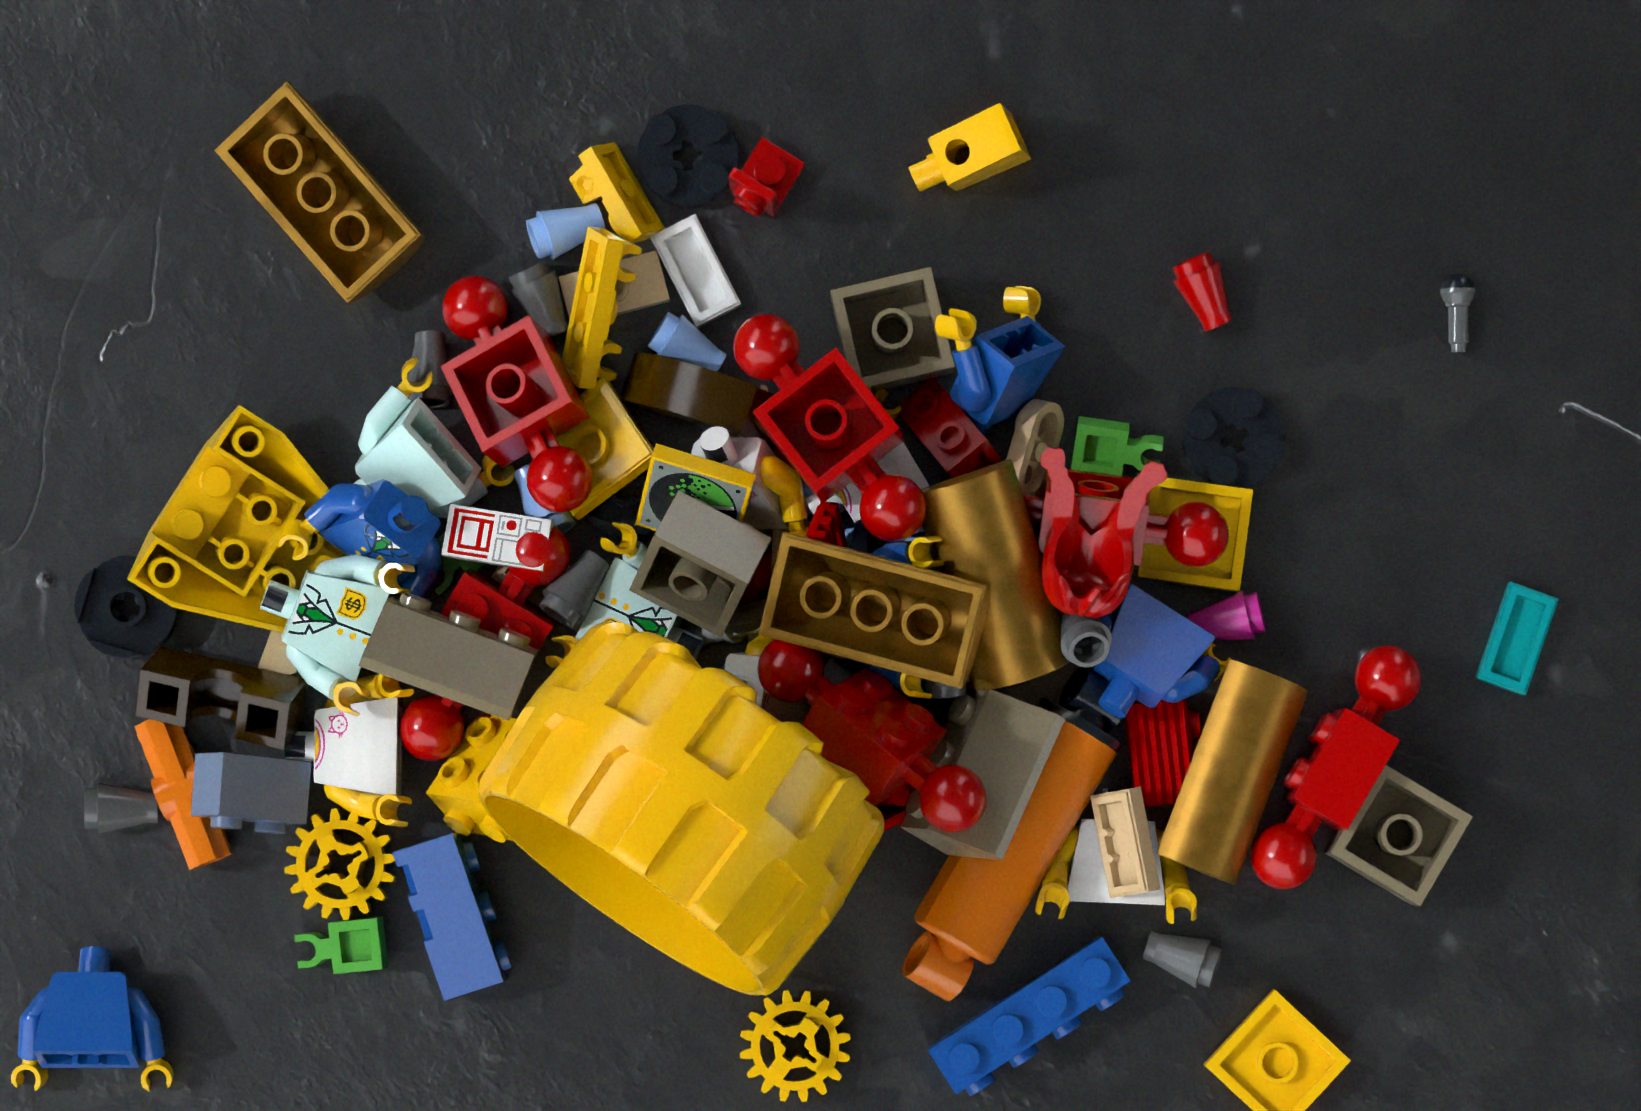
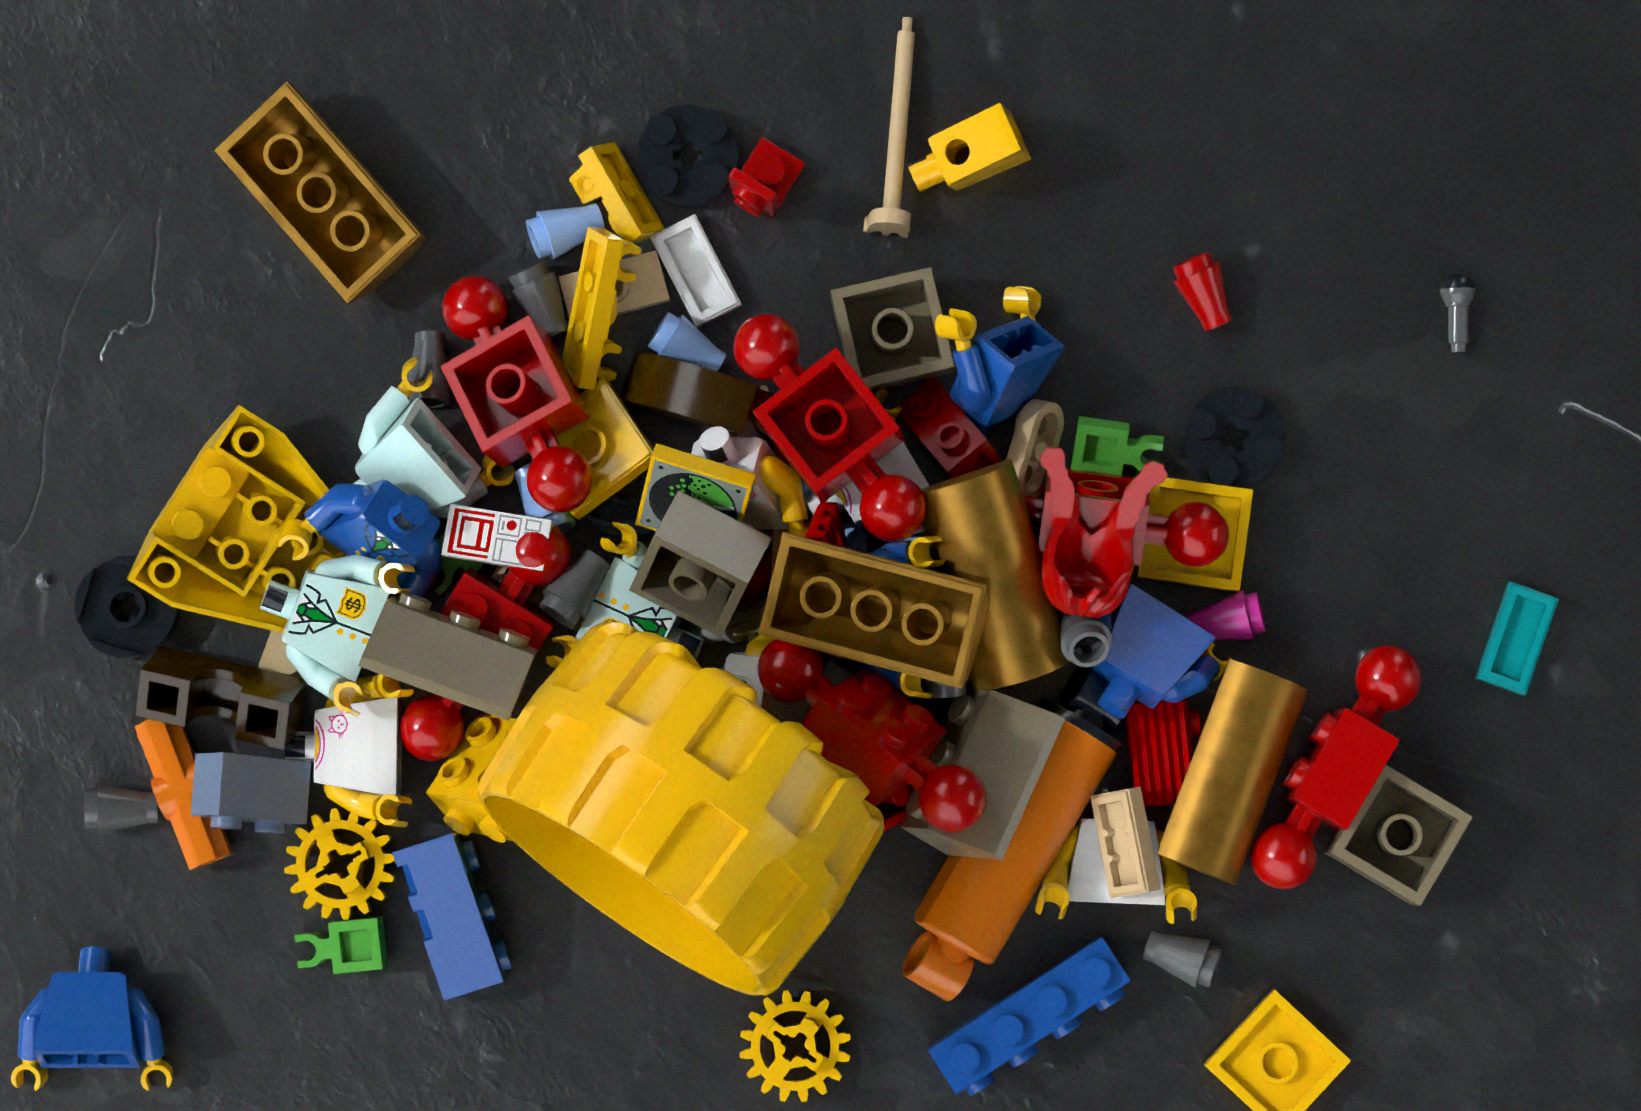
(890, 217): none -> tan piece

